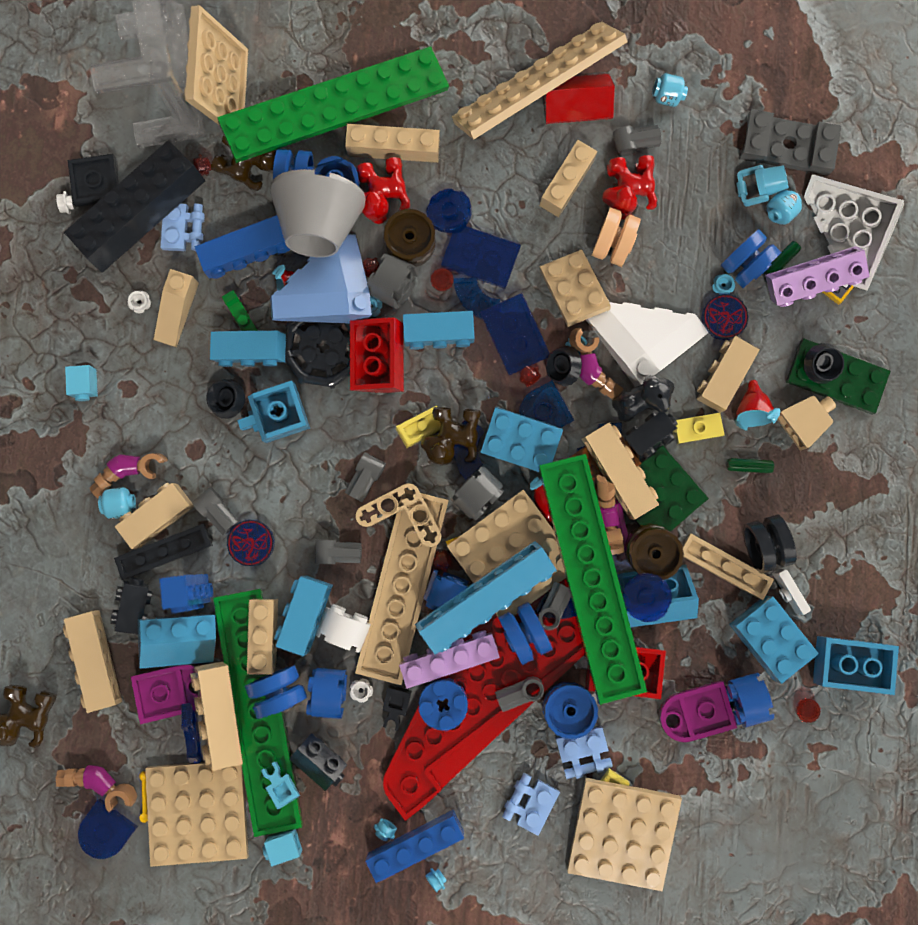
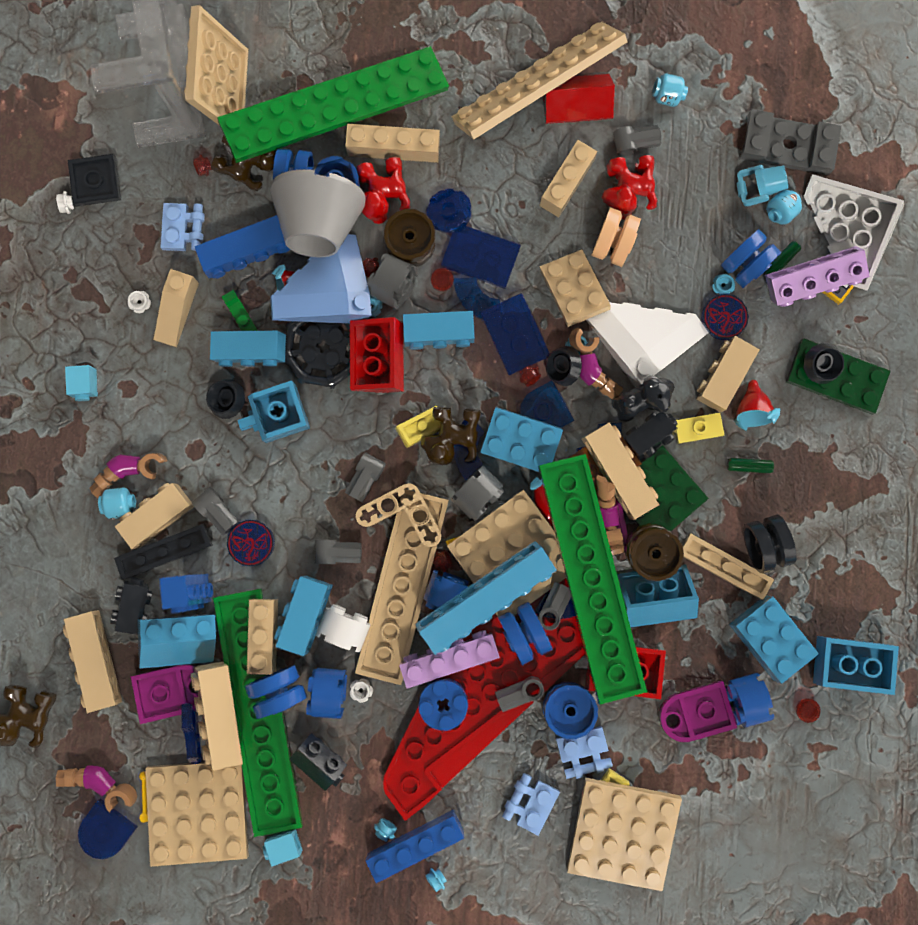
(134, 206): black brick -> none
(282, 788): medium azure plate -> none
(396, 704): black plate -> none
(647, 597): clear blue tile -> none
(790, 592): white plate -> none
(807, 420): tan torso -> none

